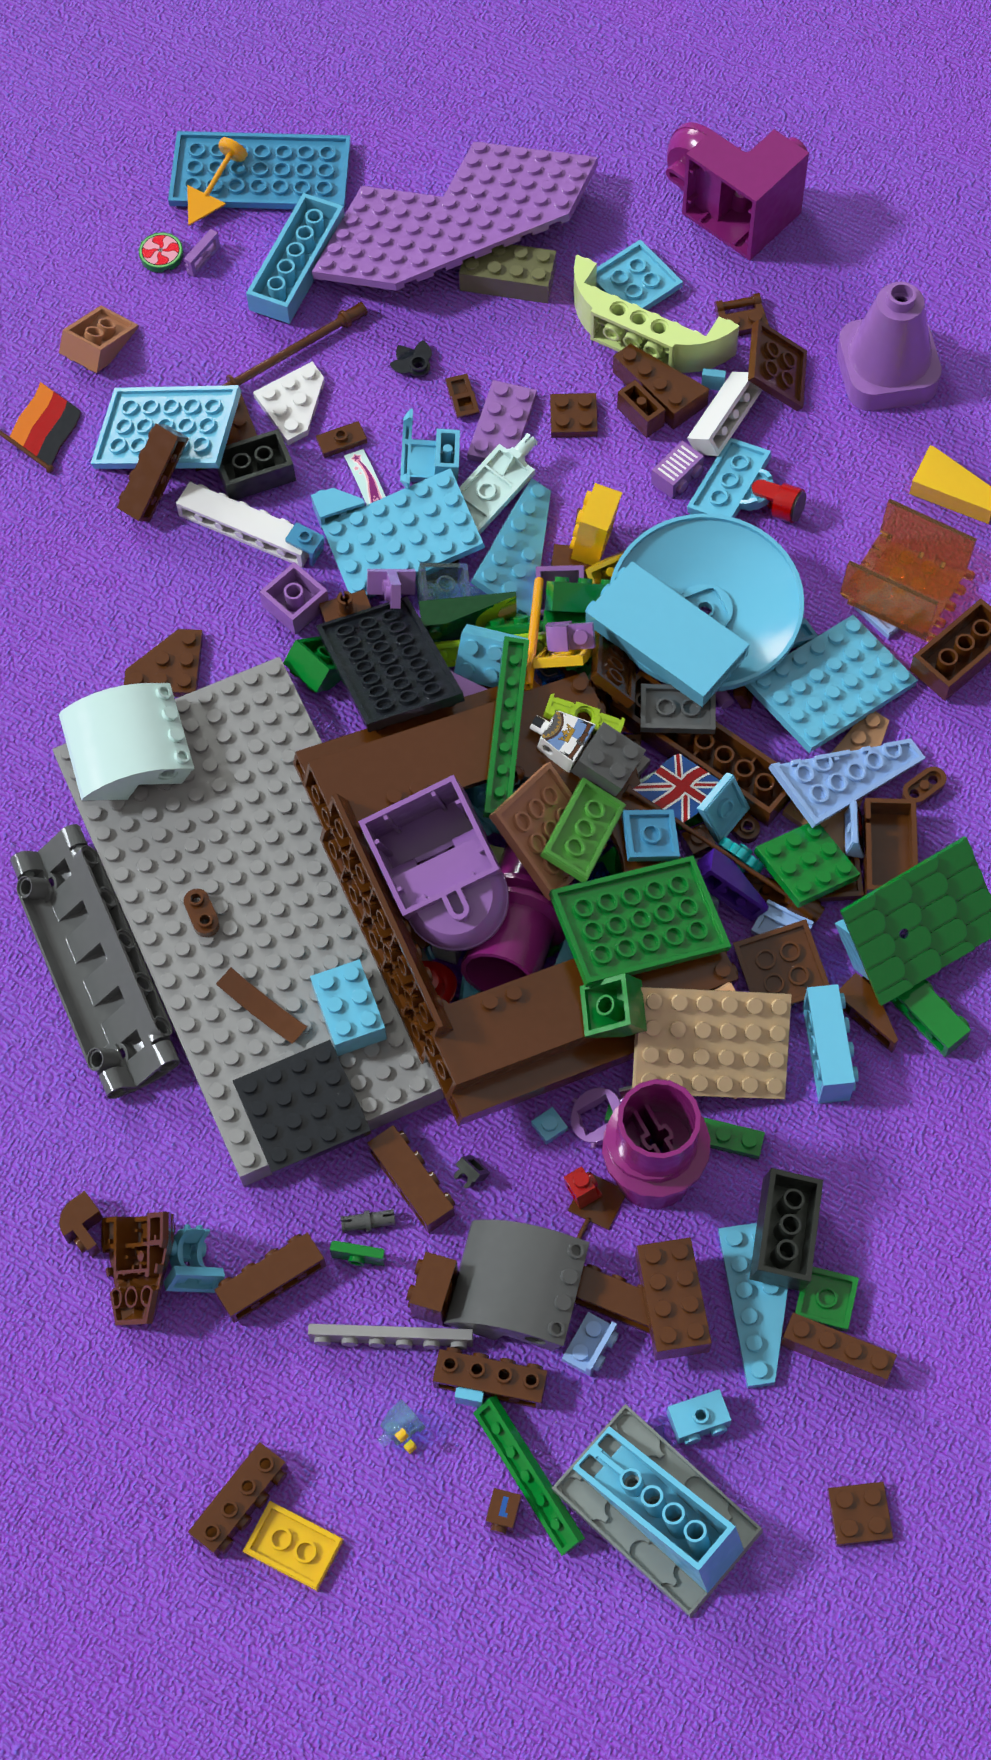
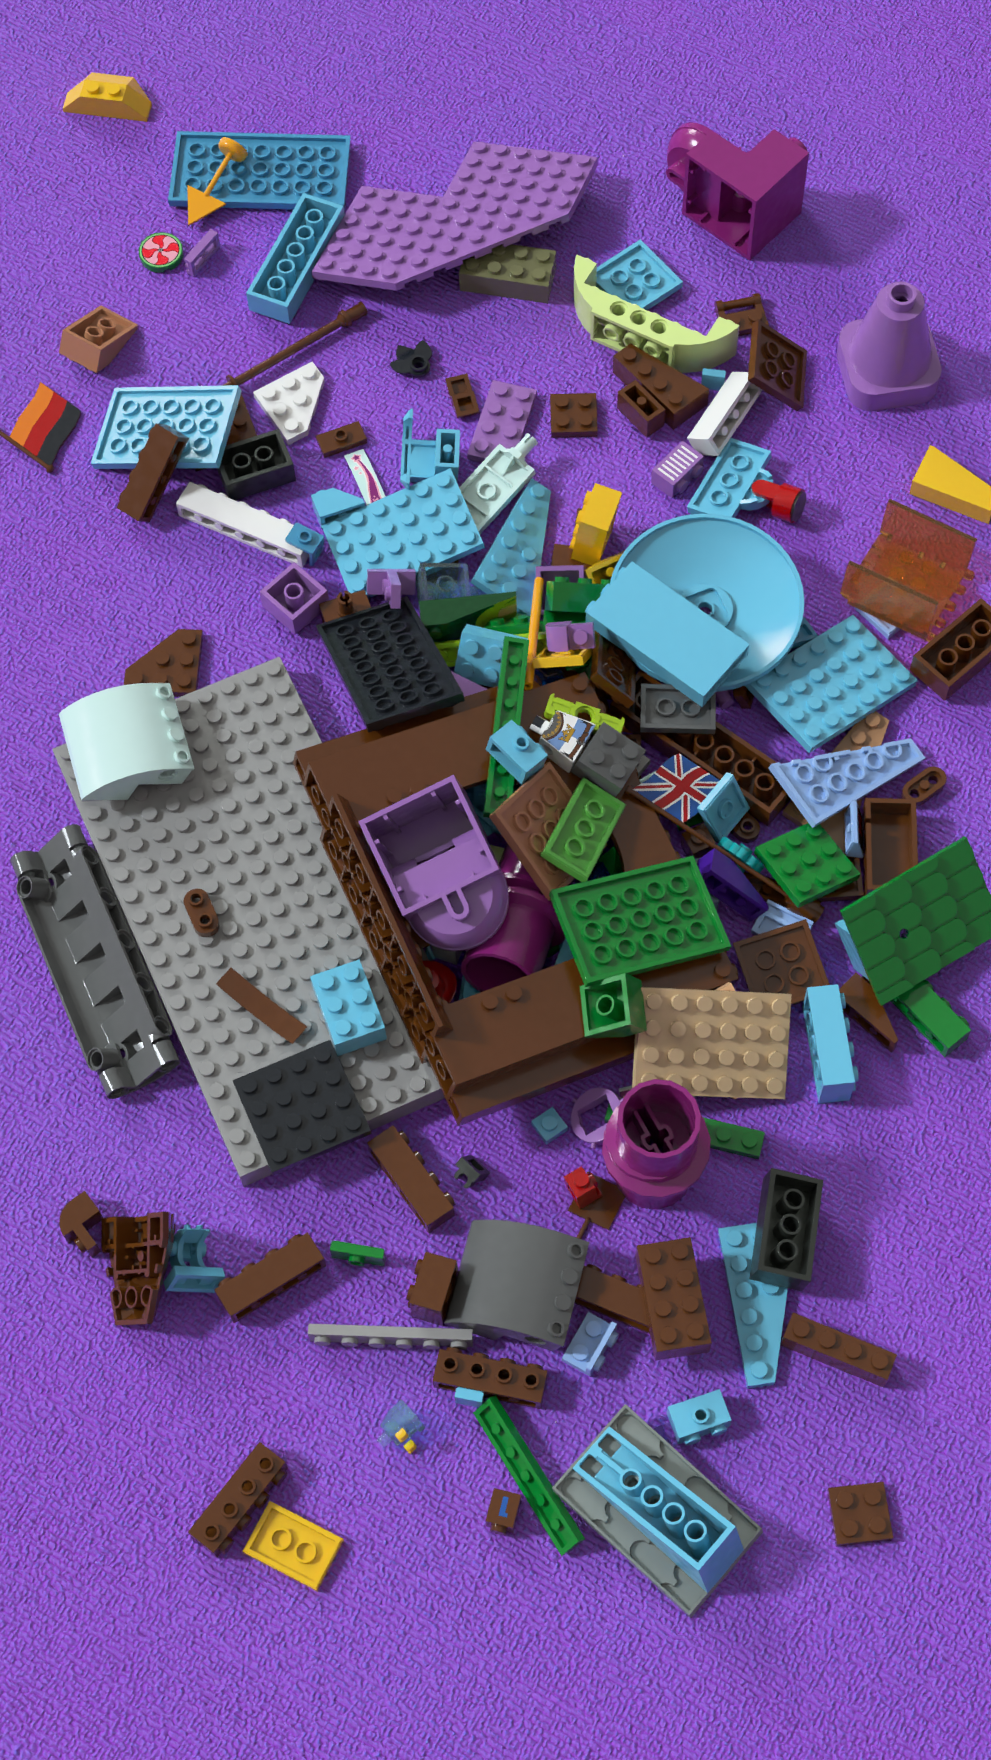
(109, 97): none -> yellow wedge
(312, 664): green slope -> none
(368, 1220): dark grey pin -> none
(516, 751): none -> medium azure brick
(650, 835): dark azure plate -> none
(828, 1298): green plate -> none

